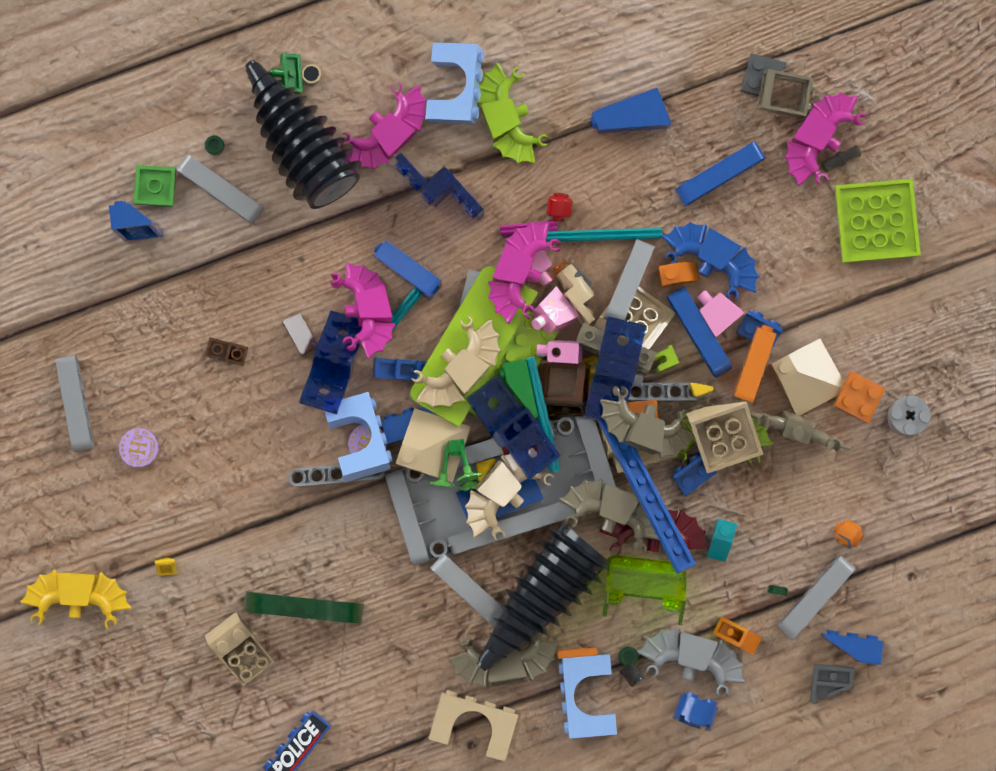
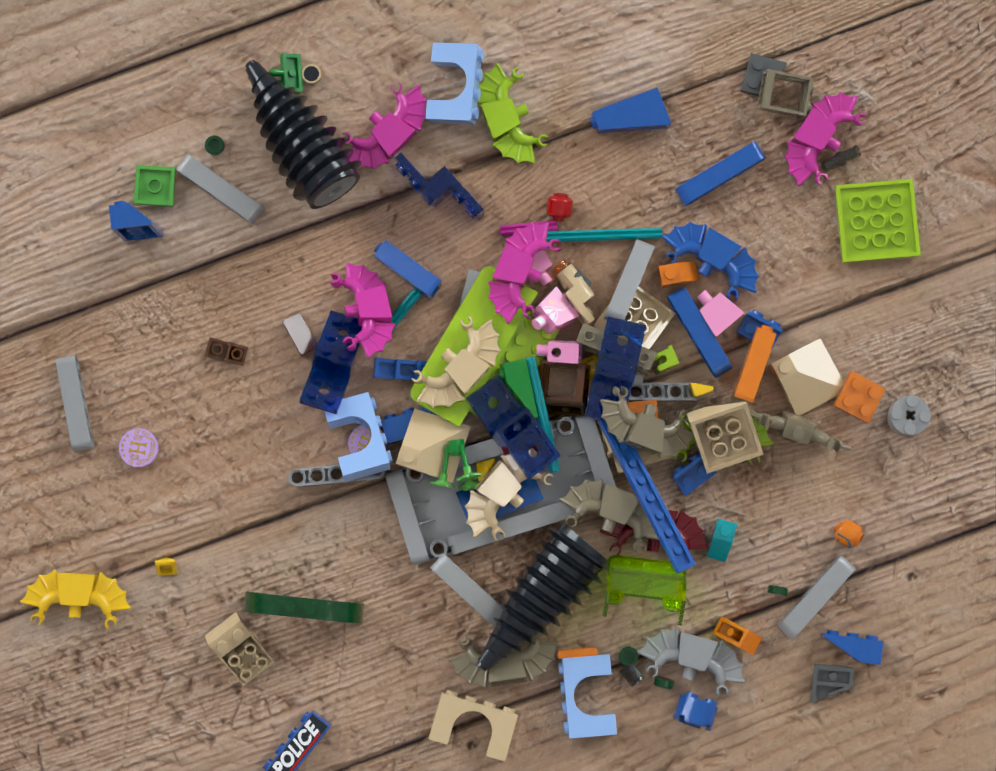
(663, 682): none -> dark green tile

